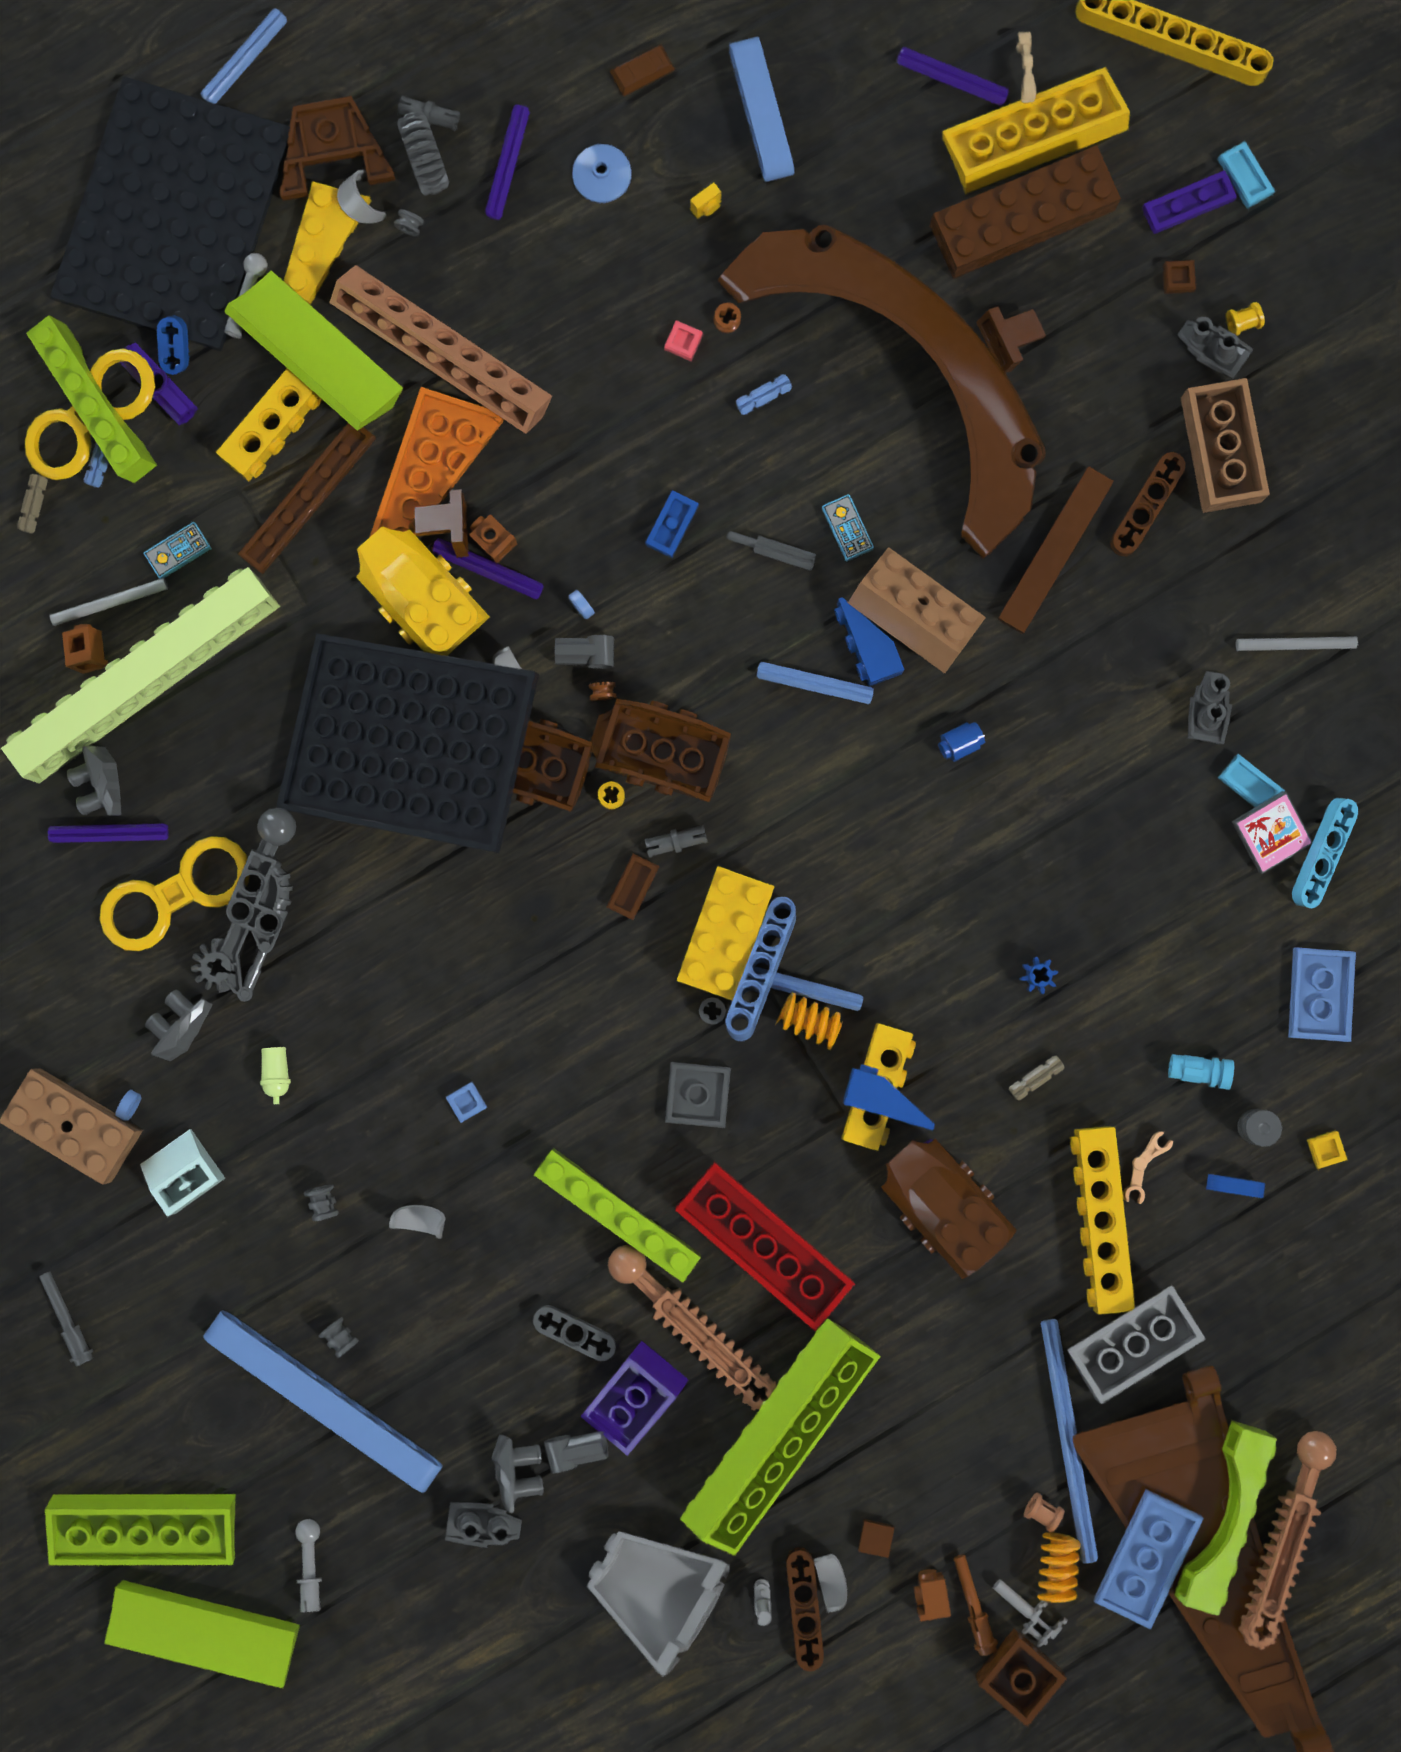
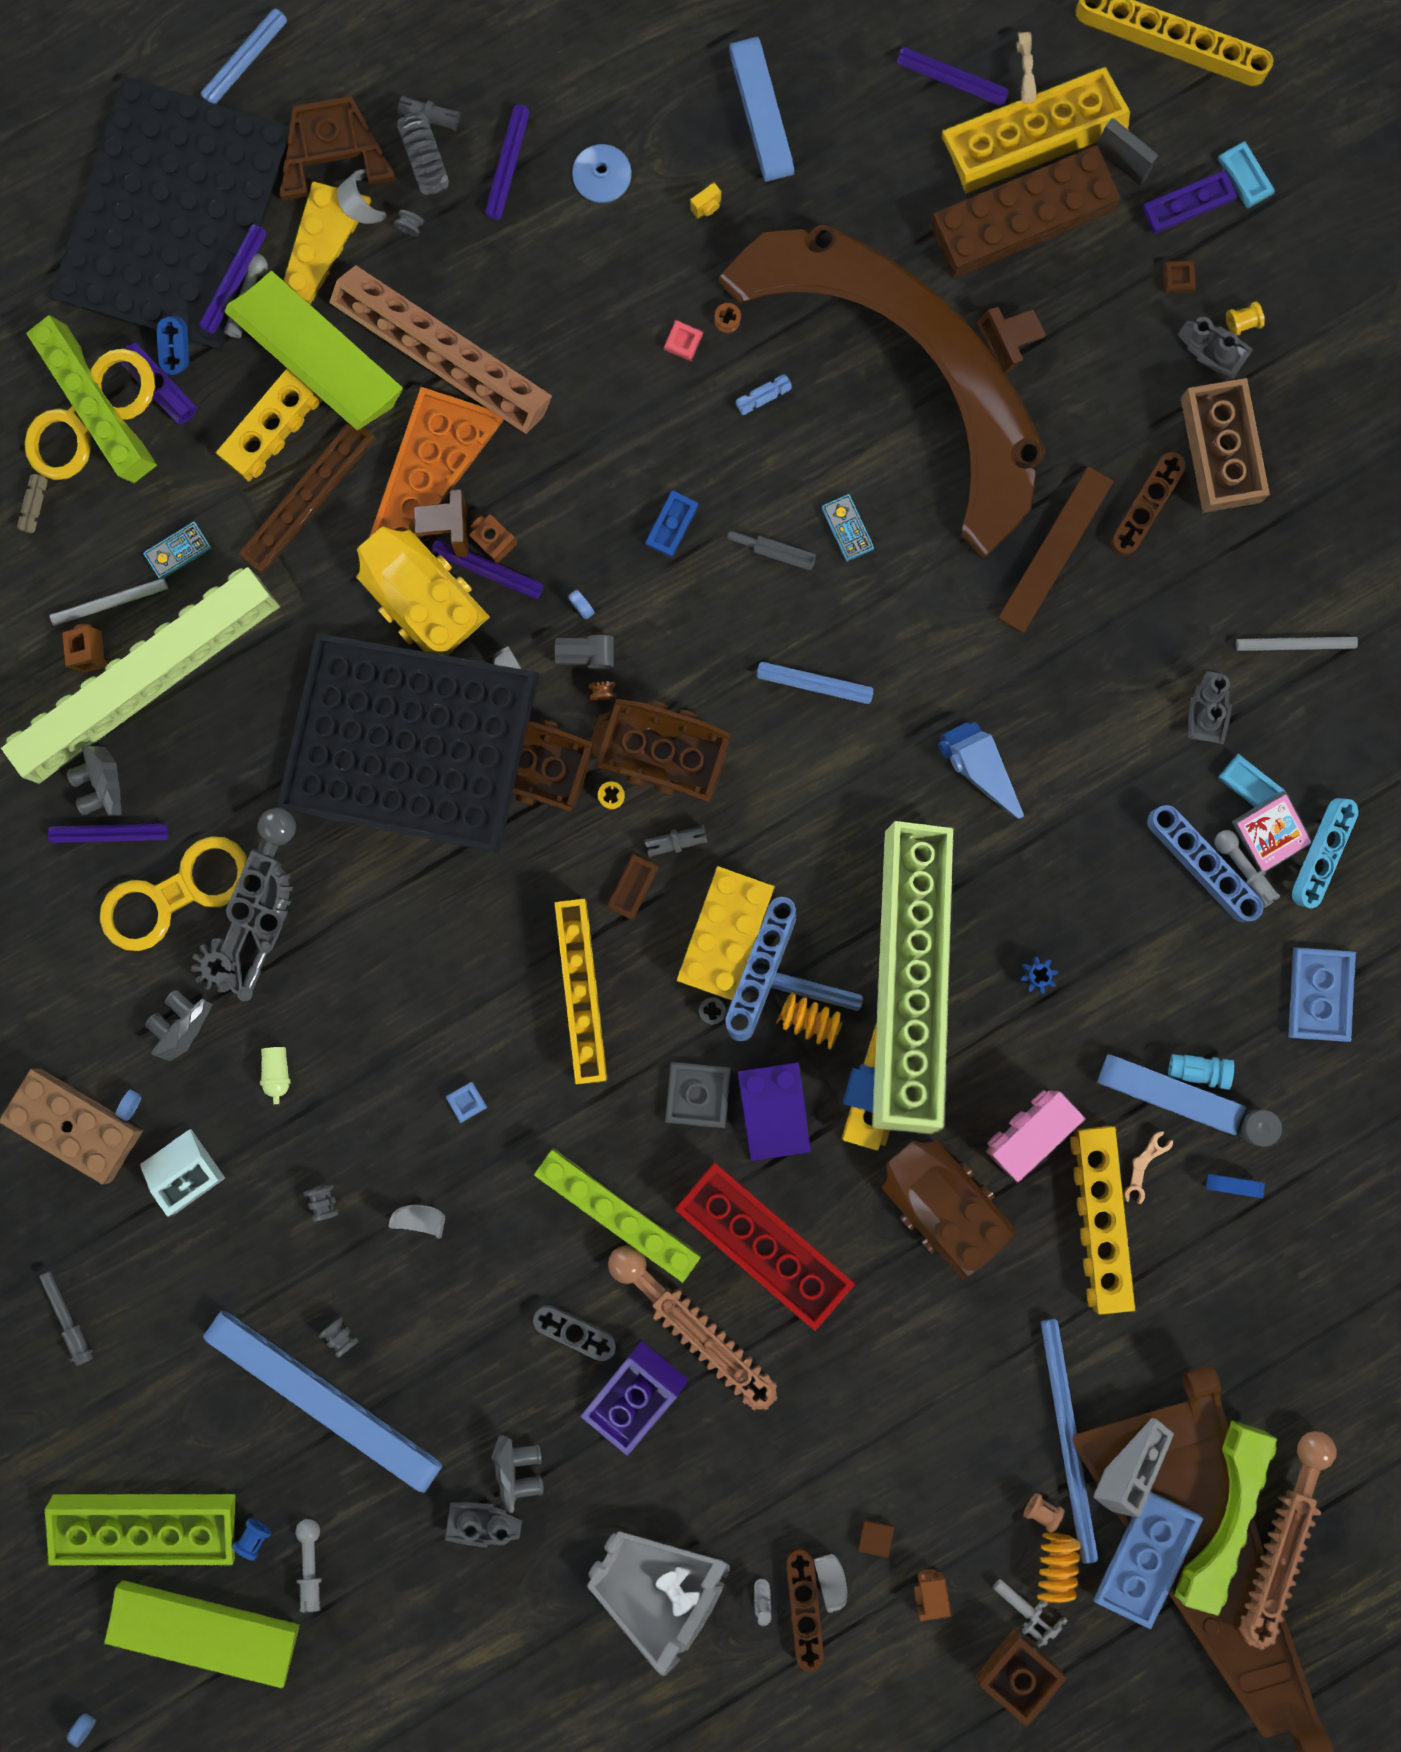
(81, 1730): none -> medium blue tile
(97, 464): medium blue axle -> none
(232, 279): none -> dark purple axle
(251, 1539): none -> blue bush
(568, 1452): dark grey piece -> none
(581, 991): none -> yellow brick
(642, 70): reddish brown tile -> none
(671, 1583): none -> white piece
(774, 1111): none -> dark purple slope
(779, 1437): lime brick -> none
(873, 648): blue slope -> none
(913, 978): none -> yellowish green brick
(916, 610): medium nougat brick -> none
(978, 1620): dark orange pin -> none
(982, 765): none -> medium blue slope
(1033, 1134): none -> bright pink brick
(1036, 1078): dark tan axle -> none
(1126, 151): none -> dark grey tile
(1134, 1470): none -> light grey slope
(1135, 1344): light grey slope -> none
(1171, 1094): none -> medium blue beam
(1219, 868): none -> medium blue beam
(1227, 843): none -> light grey pin
(1327, 1149): yellow tile -> none

